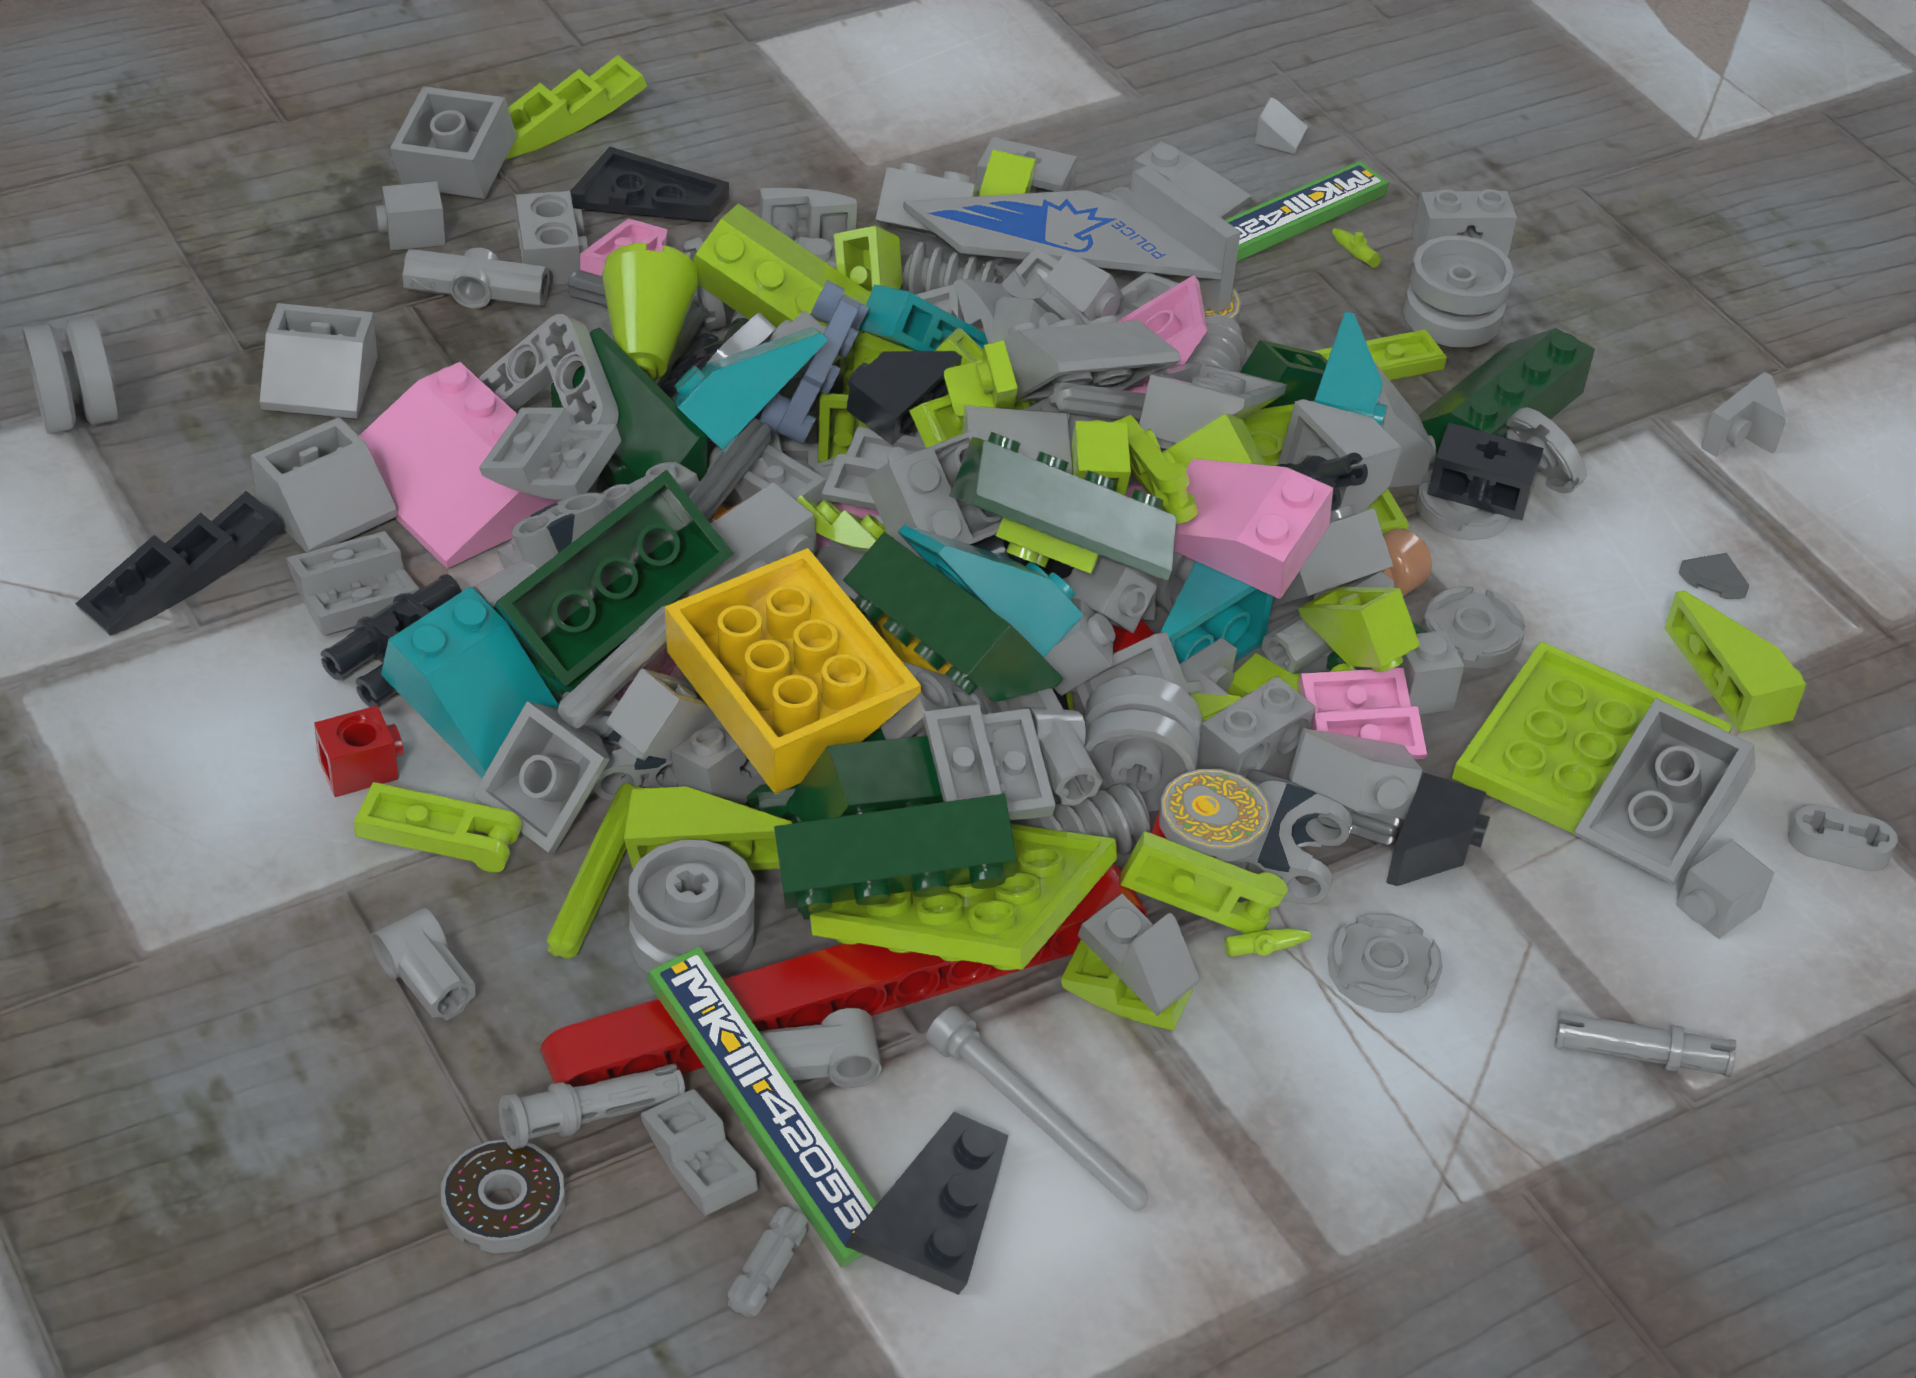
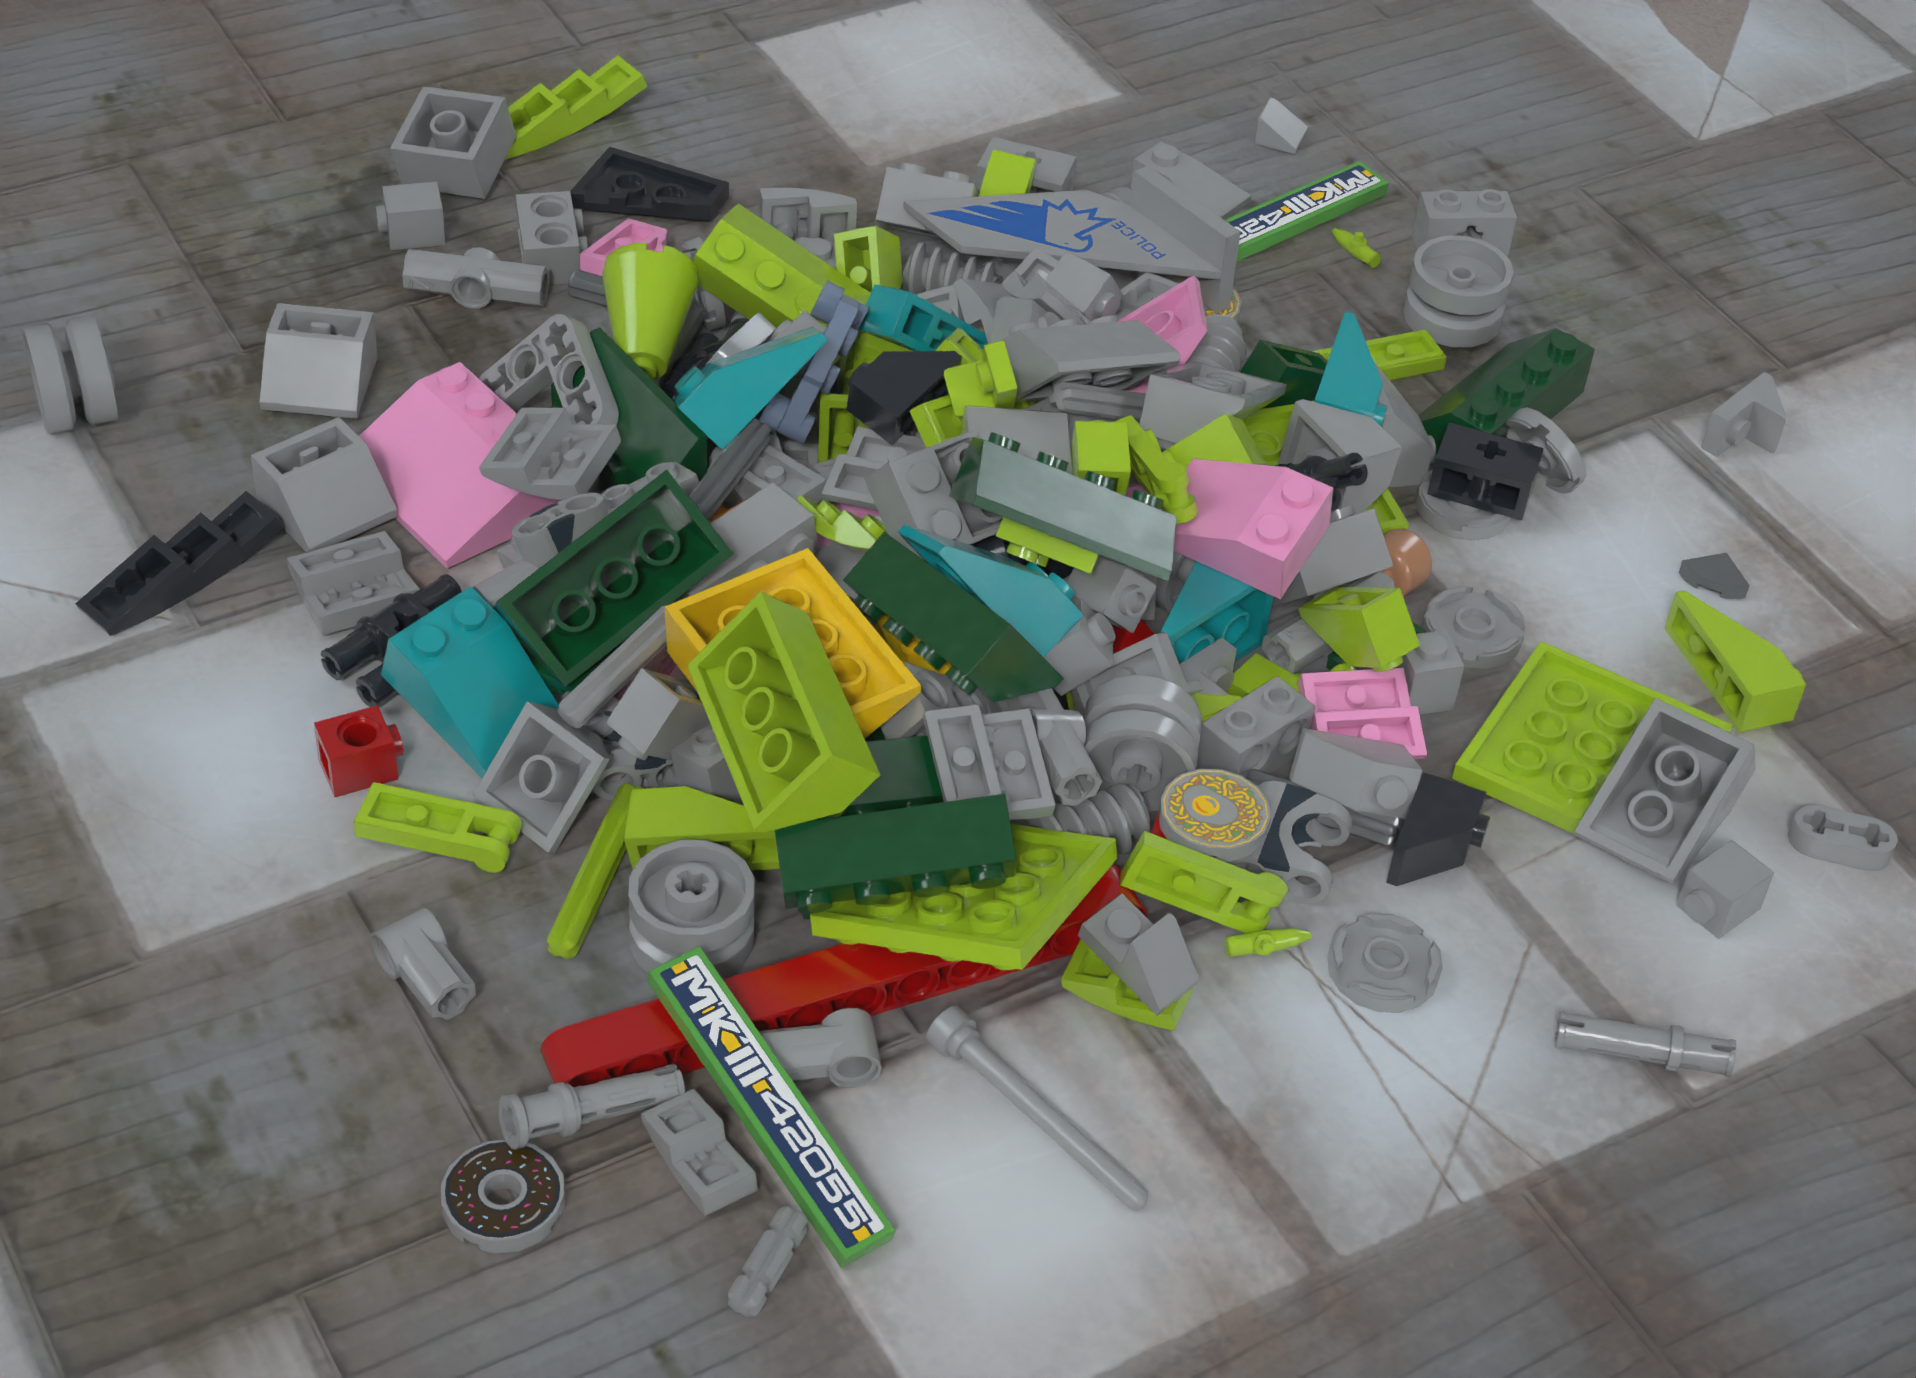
(781, 717): none -> lime slope
(937, 1206): black wing -> none

